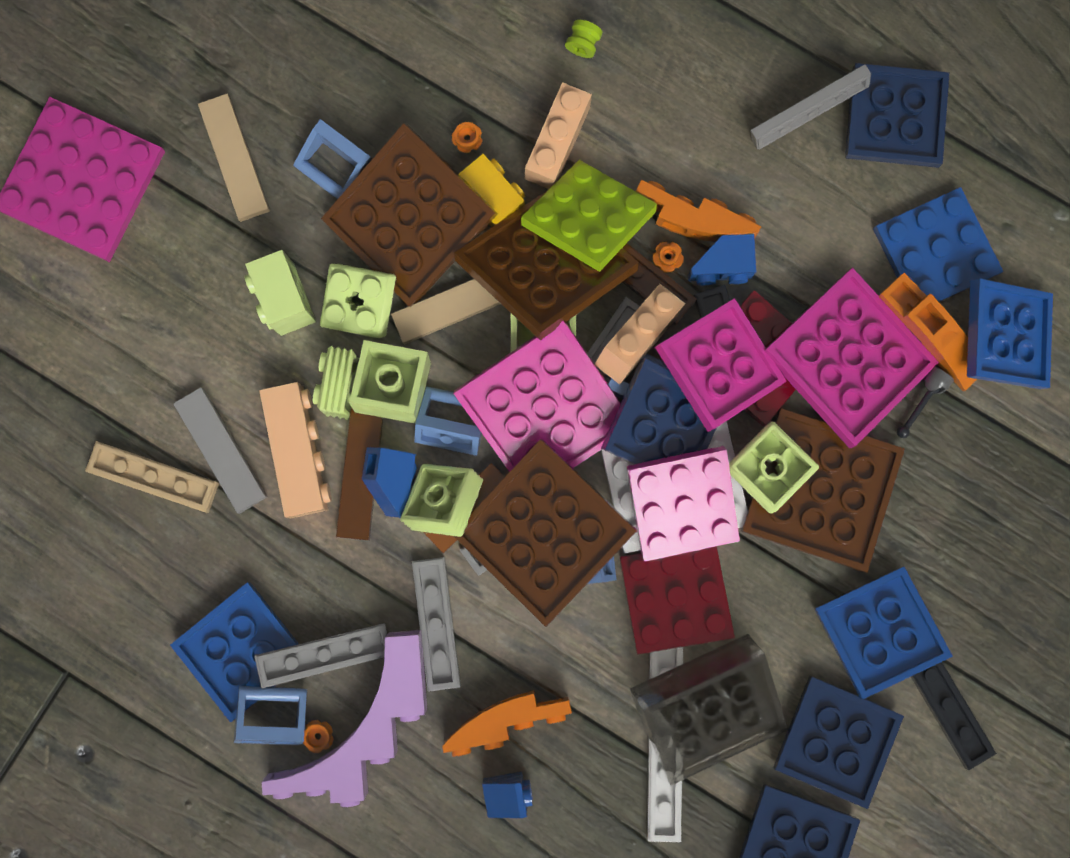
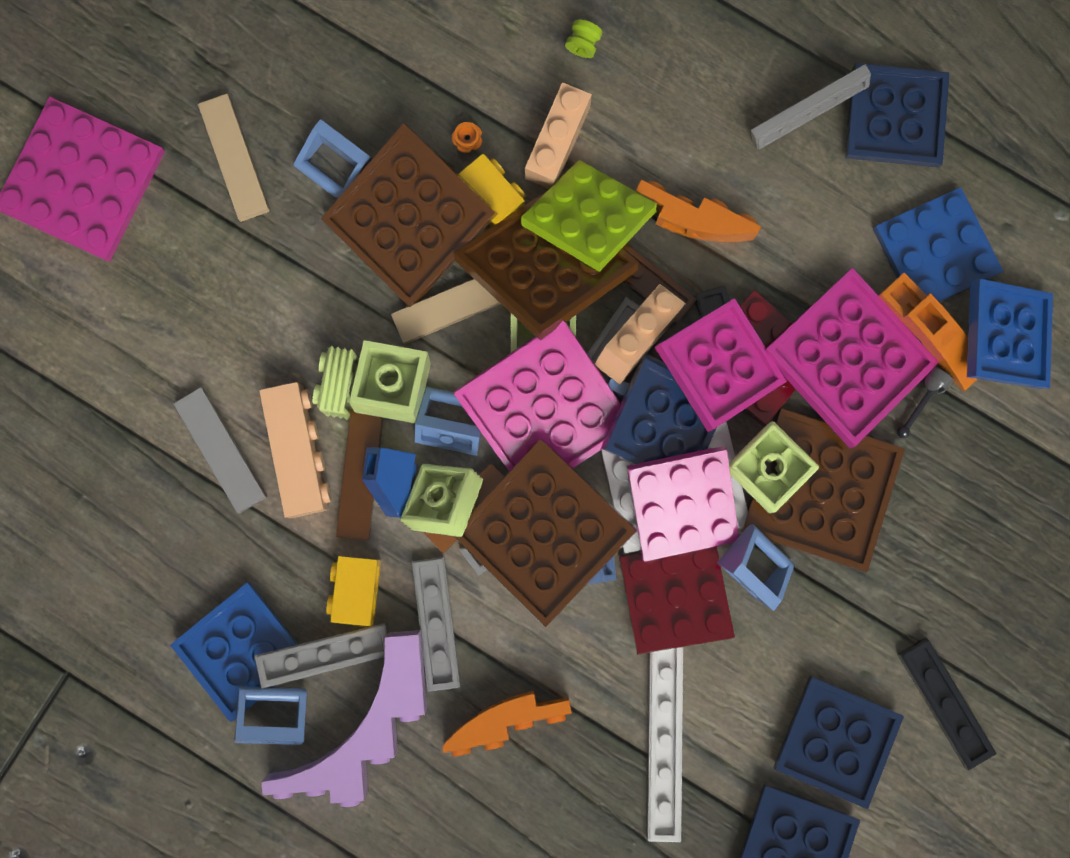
(152, 477): tan tile -> none
(280, 293): yellowish green brick -> none
(317, 745): orange plate -> none
(354, 590): none -> yellow brick
(373, 287): yellowish green brick -> none
(507, 795): blue slope -> none
(664, 264): orange plate -> none
(710, 708): clear smoke slope -> none
(728, 259): blue slope -> none
(736, 559): none -> medium blue tile
(883, 633): blue plate -> none

